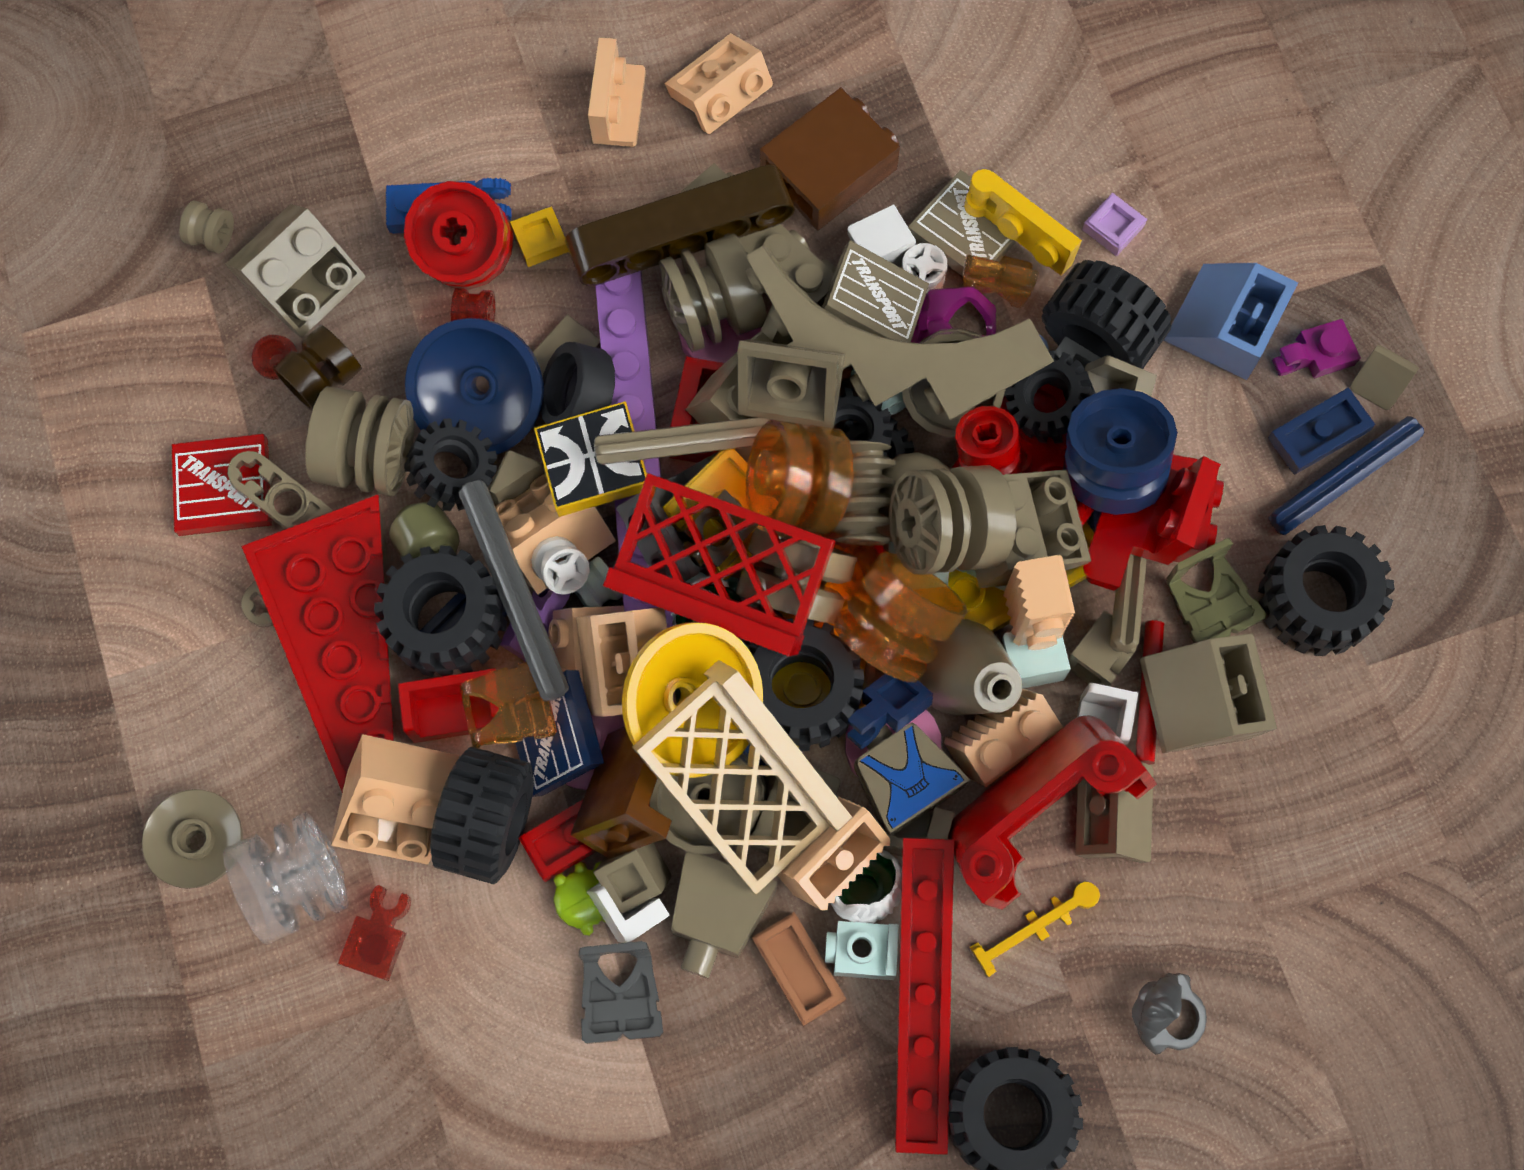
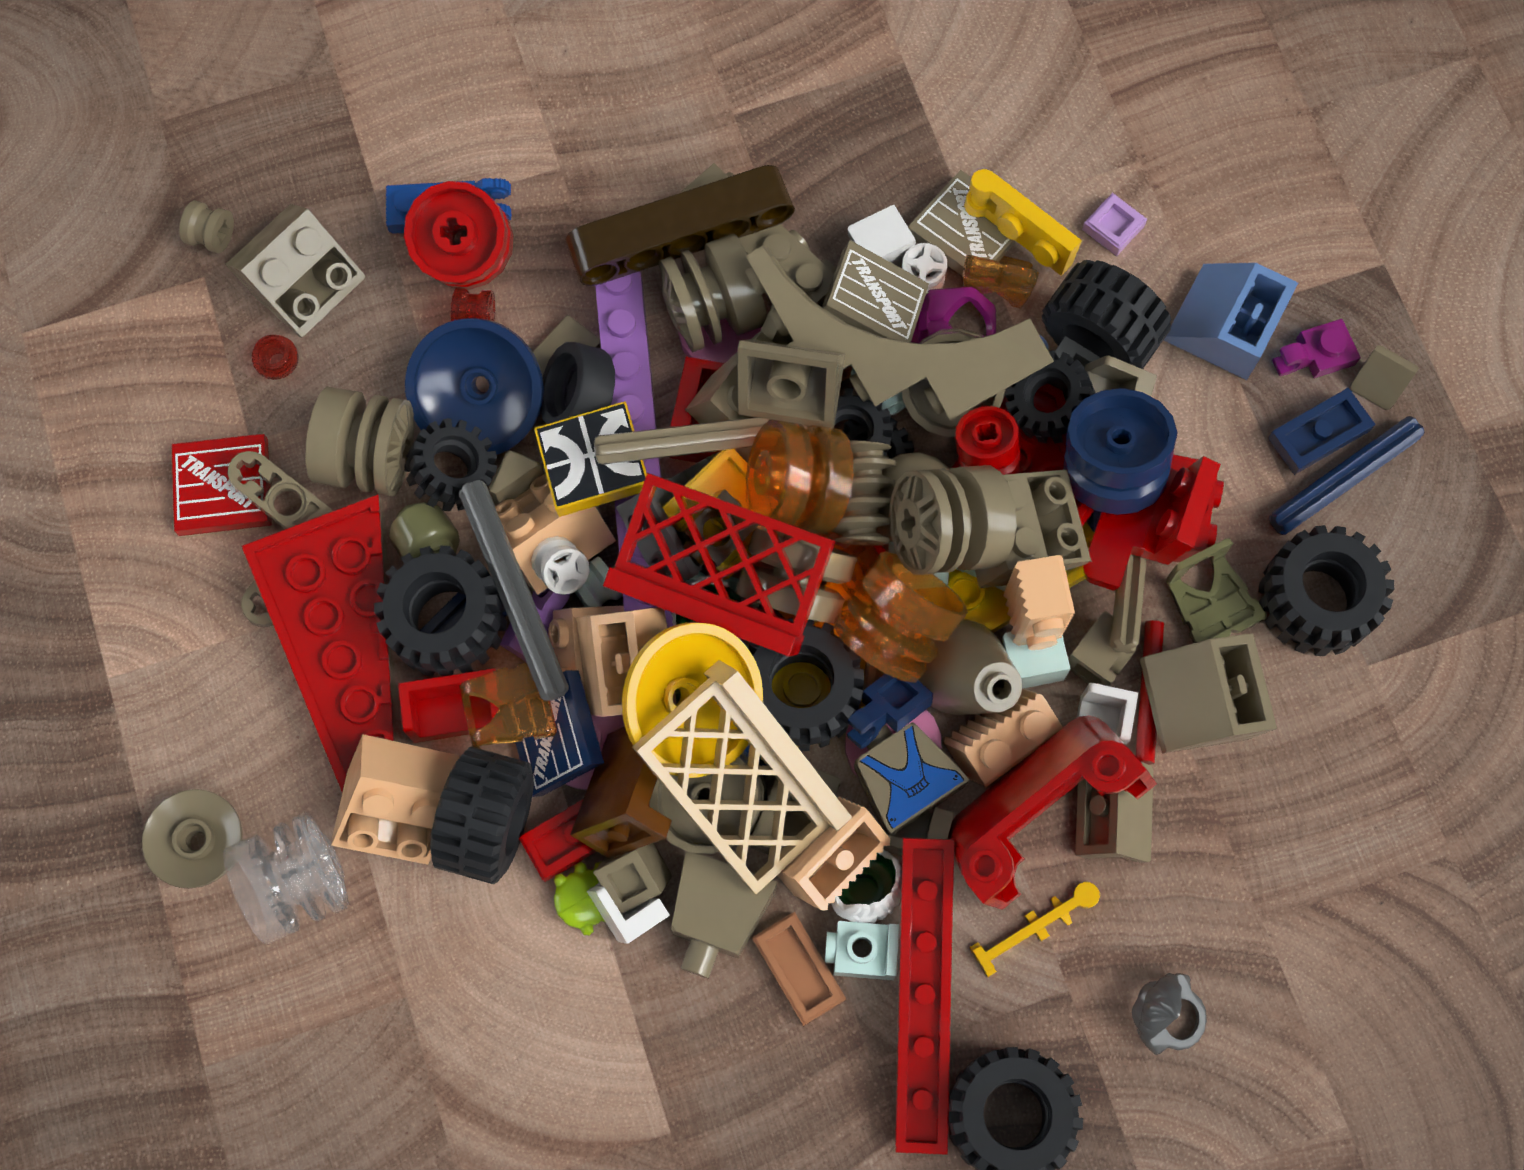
(304, 378): dark brown wheel -> none
(375, 942): clear red plate -> none
(539, 236): yellow plate -> none
(615, 97): light nougat bracket -> none
(623, 1008): dark grey piece -> none
(721, 82): light nougat bracket -> none
(832, 157): reddish brown brick -> none

